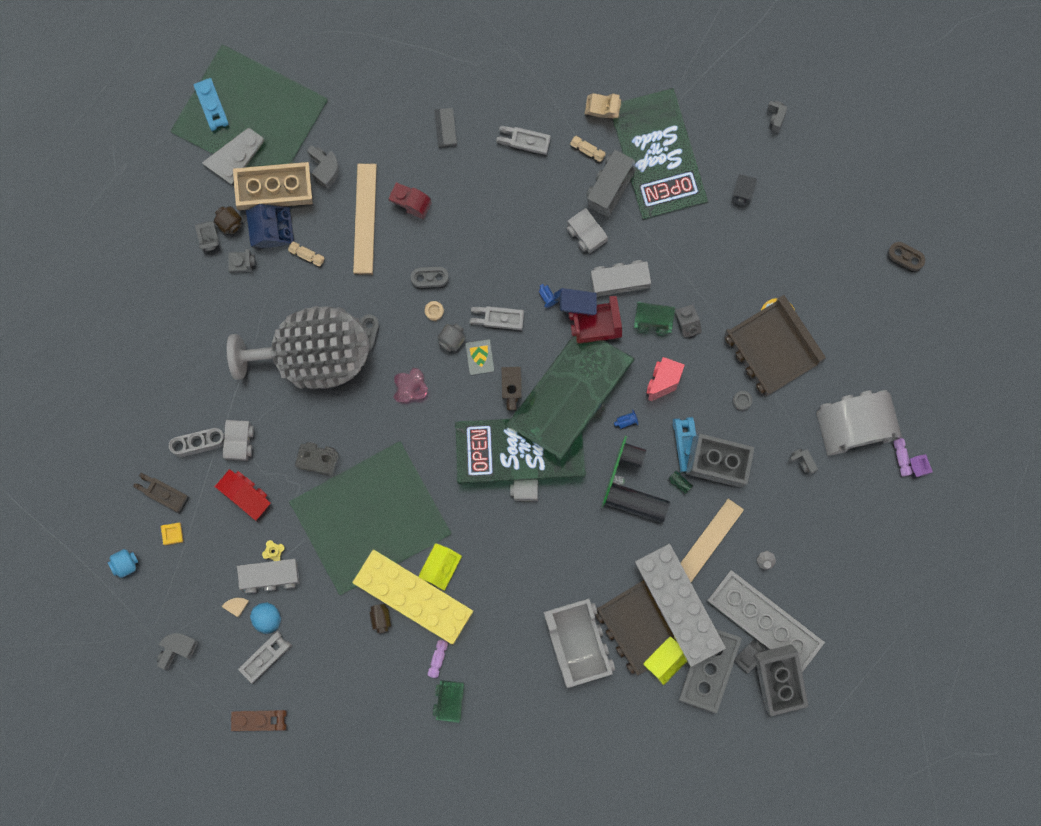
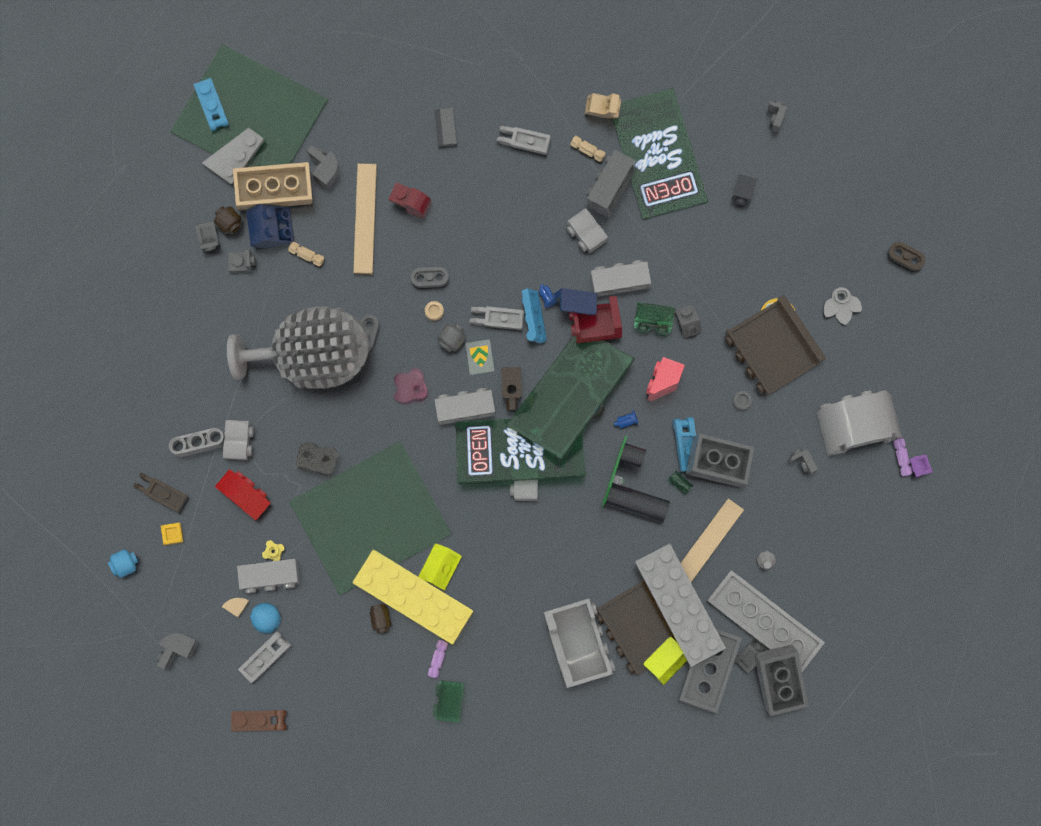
(464, 406): none -> light grey brick
(533, 316): none -> dark azure plate
(842, 308): none -> light grey plate

